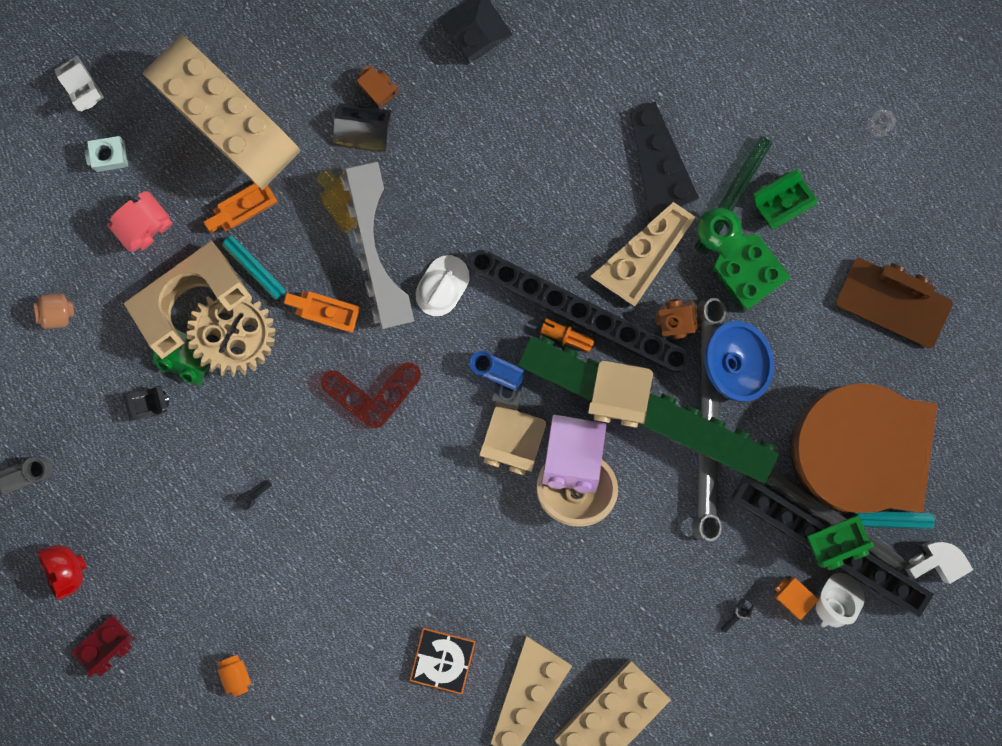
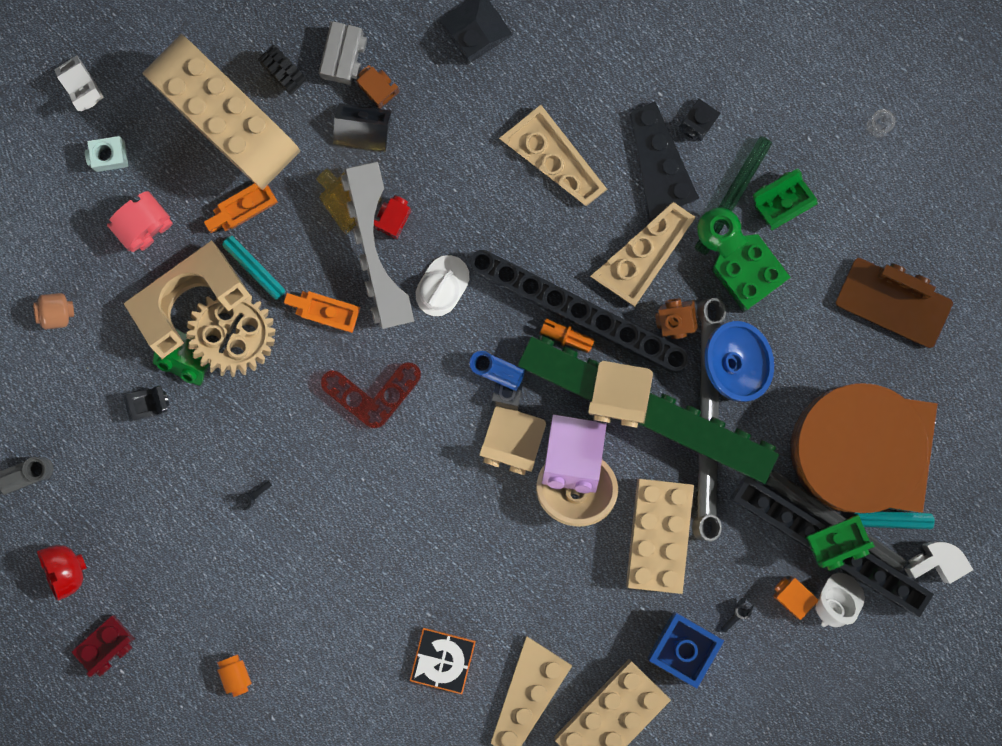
(281, 69): none -> black tyre
(341, 53): none -> light grey brick
(393, 216): none -> red brick
(549, 150): none -> tan wing
(659, 536): none -> tan brick
(685, 649): none -> blue brick
(699, 120): none -> black bracket

